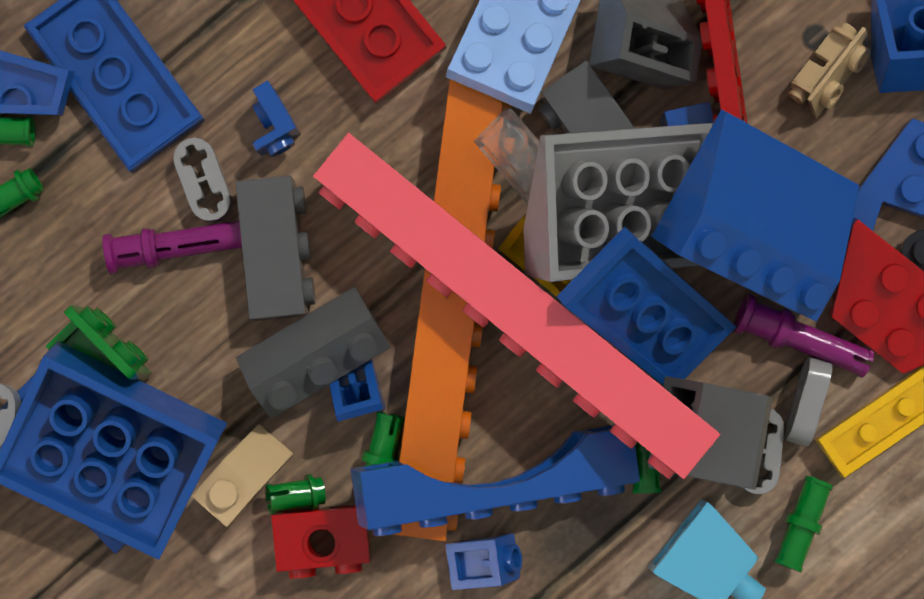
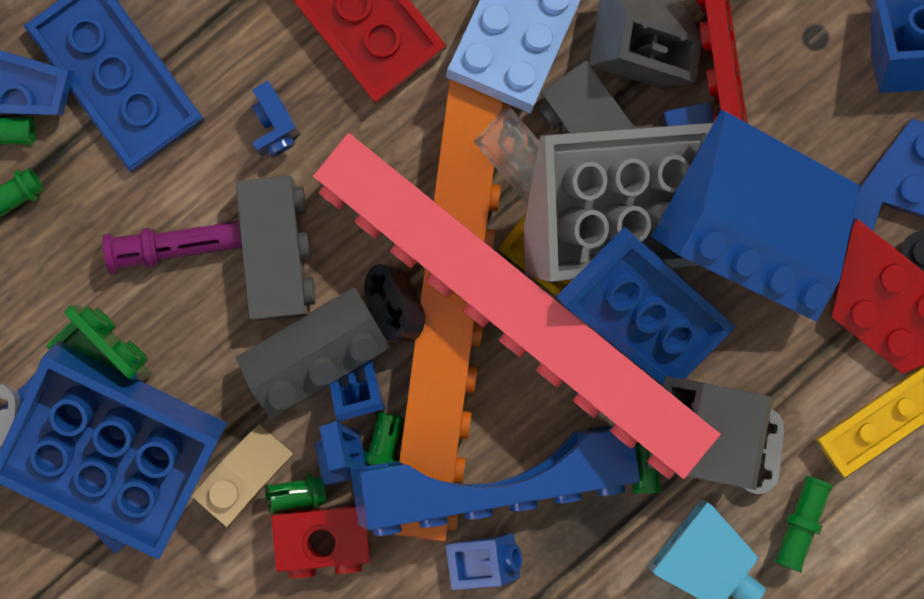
(193, 184): light grey beam -> none
(338, 452): none -> blue bracket
(394, 303): none -> black beam
(782, 329): magenta pin -> none
(807, 401): light grey beam -> none
(844, 54): tan hinge -> none

